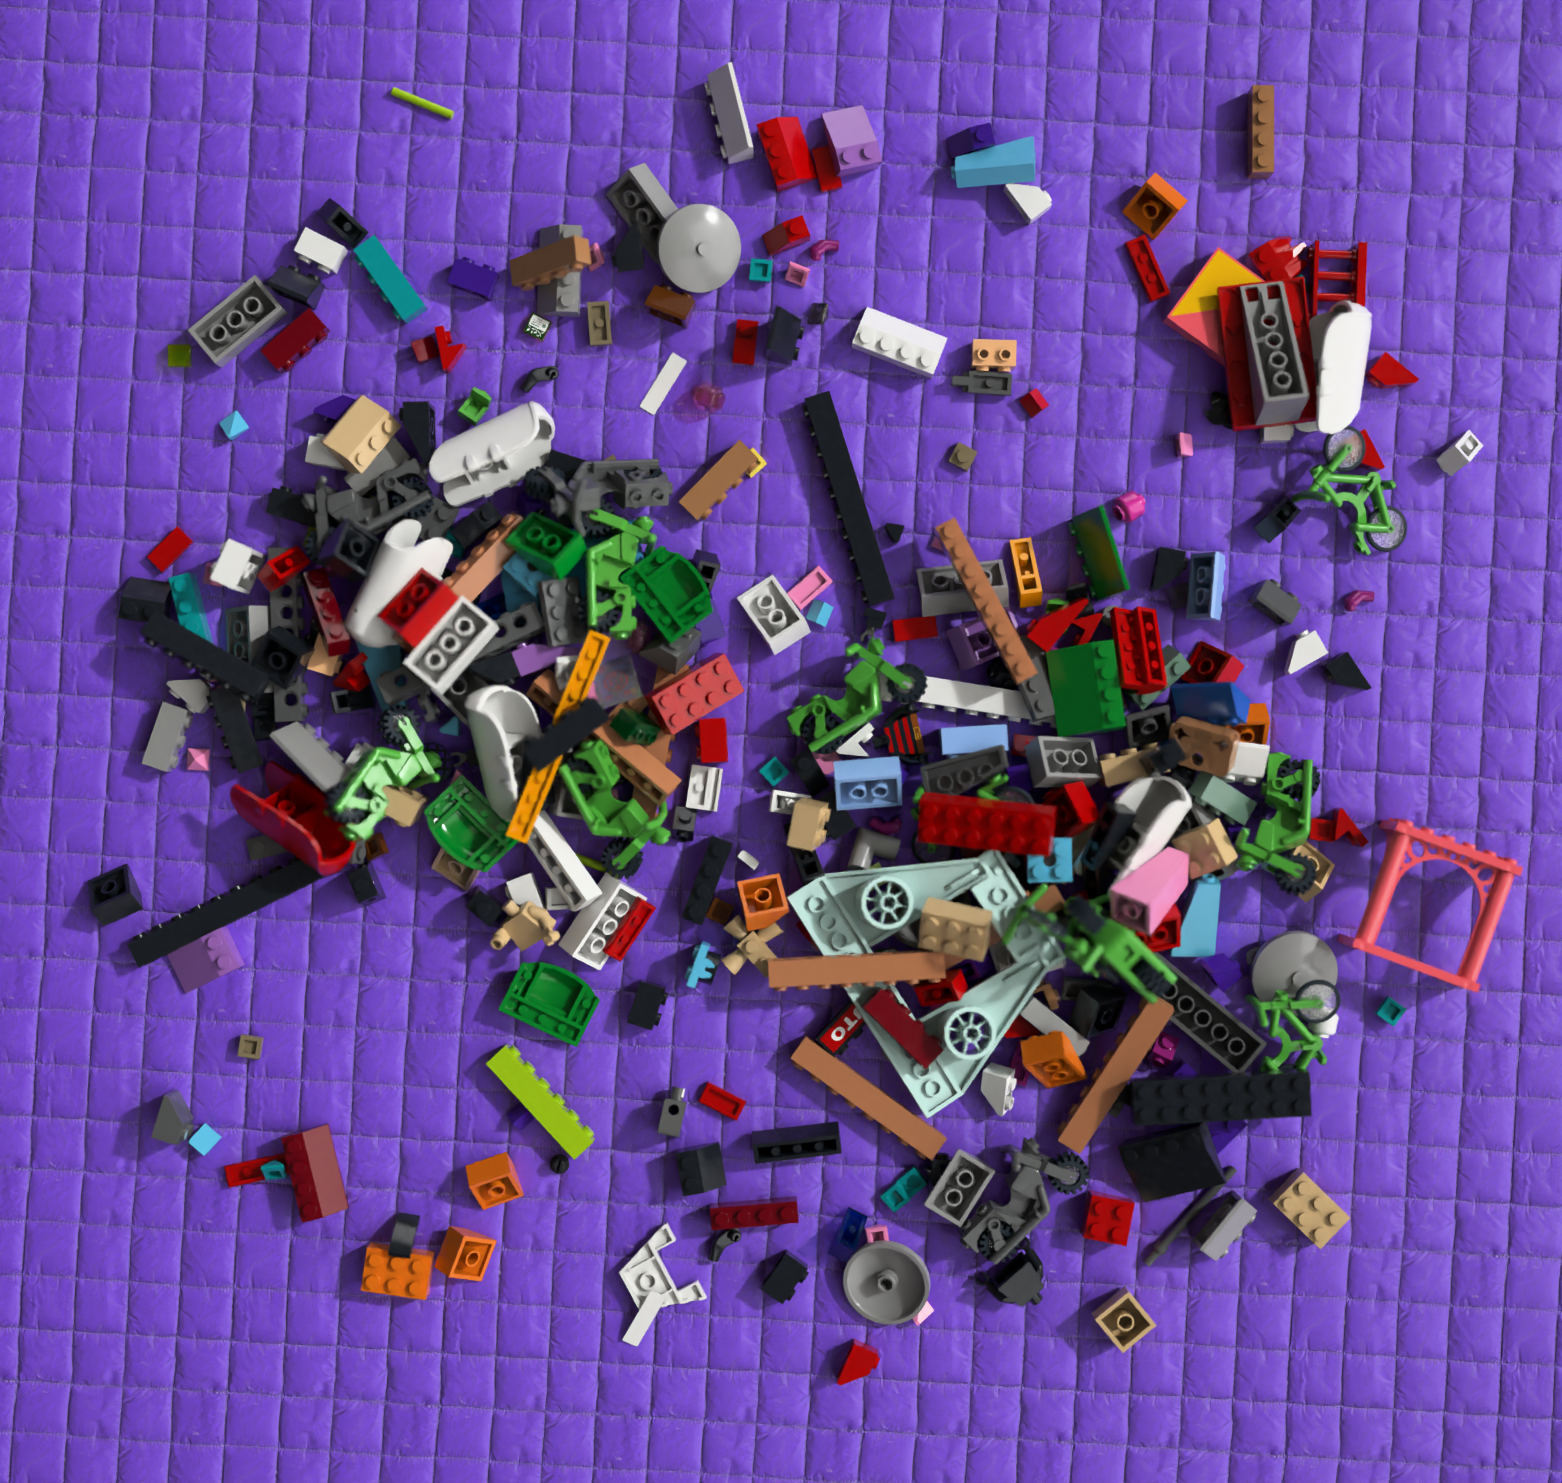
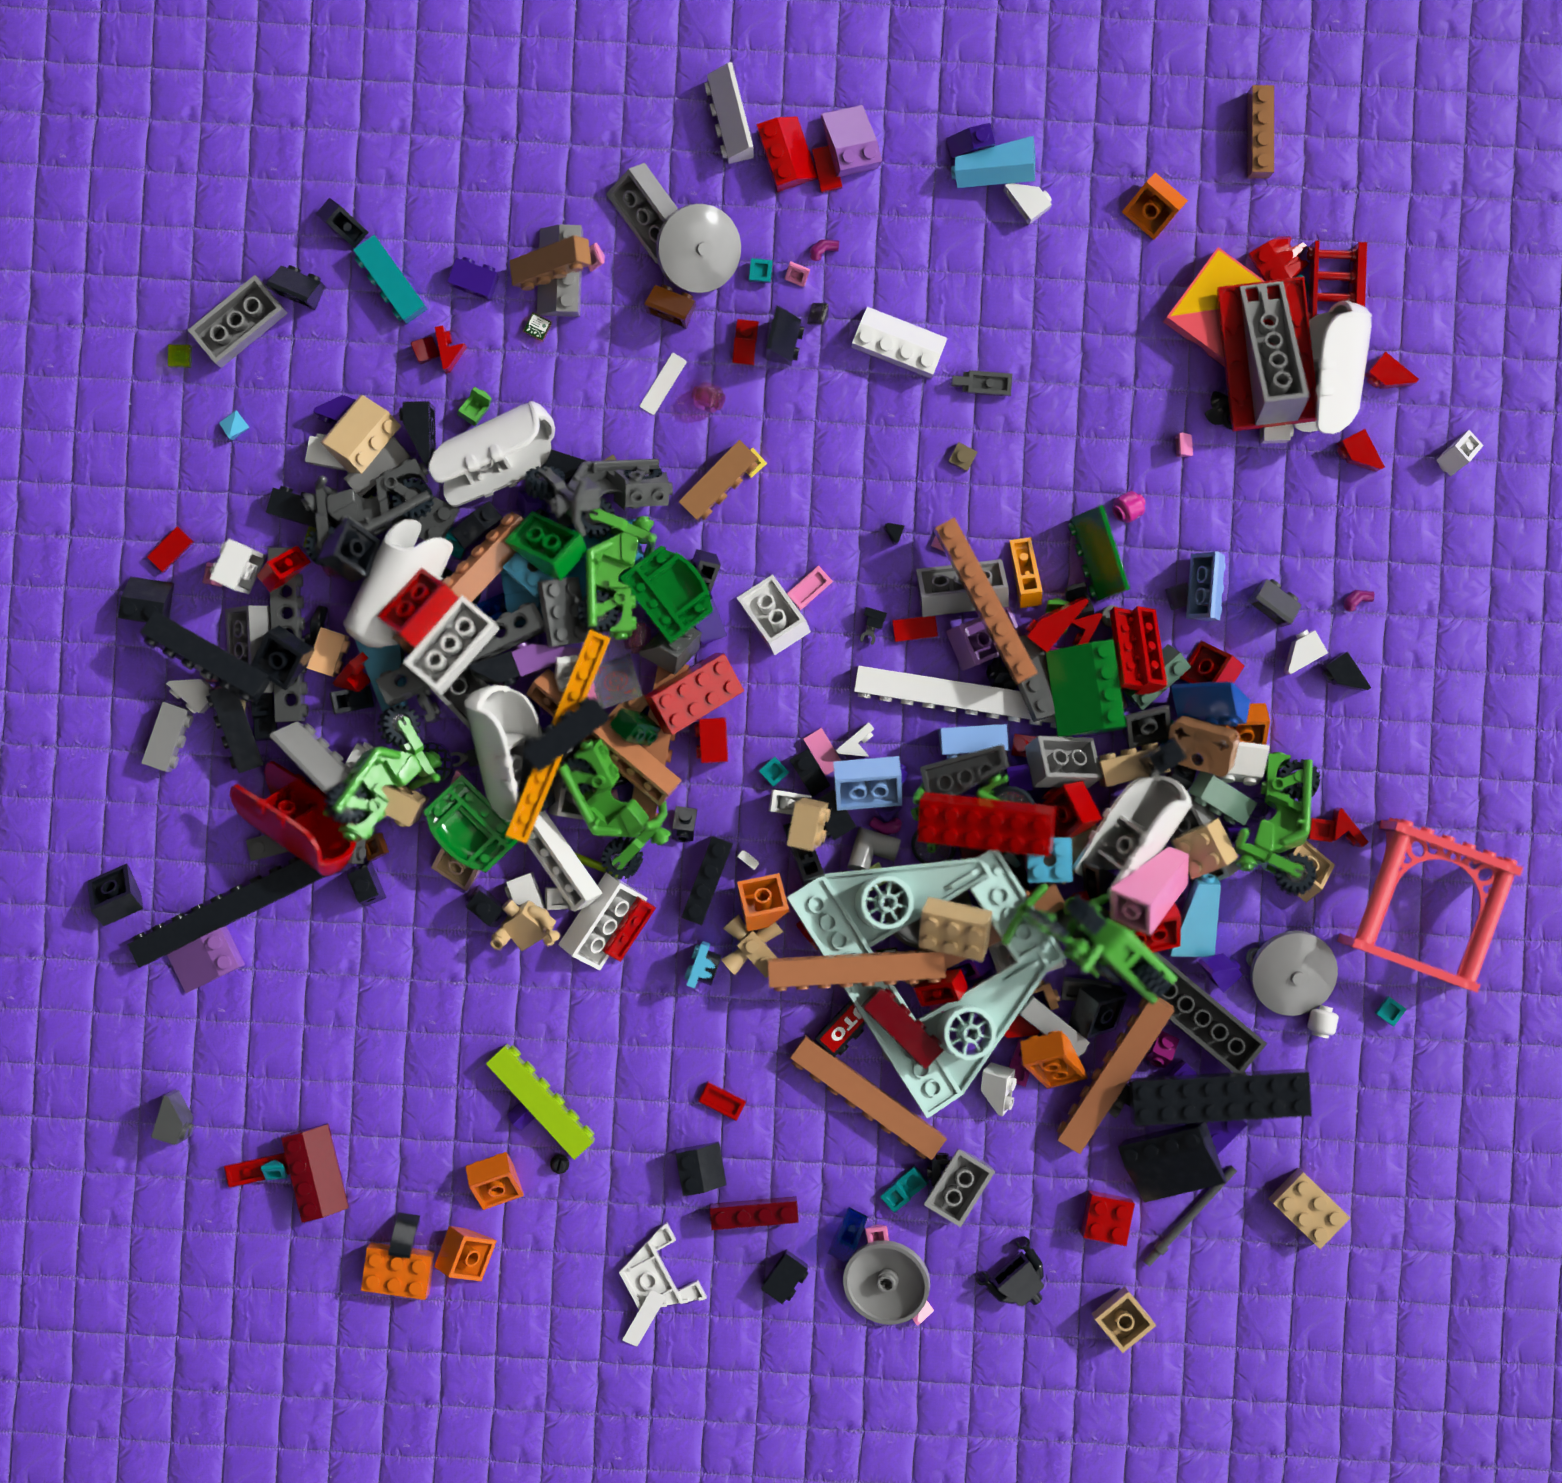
(190, 604): teal brick -> none
(198, 759): bright pink slope -> none
(204, 1139): medium azure slope -> none
(250, 1046): dark tan plate -> none
(295, 341): dark red brick -> none
(321, 251): white brick -> none
(326, 612): dark red brick -> none
(422, 103): lime bar -> none
(452, 727): medium azure slope -> none
(537, 375): black arm -> none
(551, 1000): green slope -> none
(599, 323): dark tan plate -> none
(629, 250): black slope -> none
(647, 1004): black brick -> none
(669, 1123): dark grey torso -> none
(704, 788): white plate -> none
(719, 911): reddish brown plate -> none
(721, 1241): black arm -> none
(786, 235): red slope -> none
(796, 1142): black brick -> none
(819, 612): medium azure slope -> none
(849, 499): black brick -> none
(858, 1362): red slope -> none
(861, 700): bright green piece -> none
(903, 736): torso -> none
(993, 354): light nougat brick -> none
(1027, 1201): dark grey piece -> none
(1034, 403): red slope -> none
(1109, 831): black slope -> none
(1147, 268): red tile -> none
(1167, 566): black slope -> none
(1225, 1226): light grey slope -> none
(1277, 519): black slope -> none
(1314, 1003): bright green piece -> none
(1344, 452): piece -> none

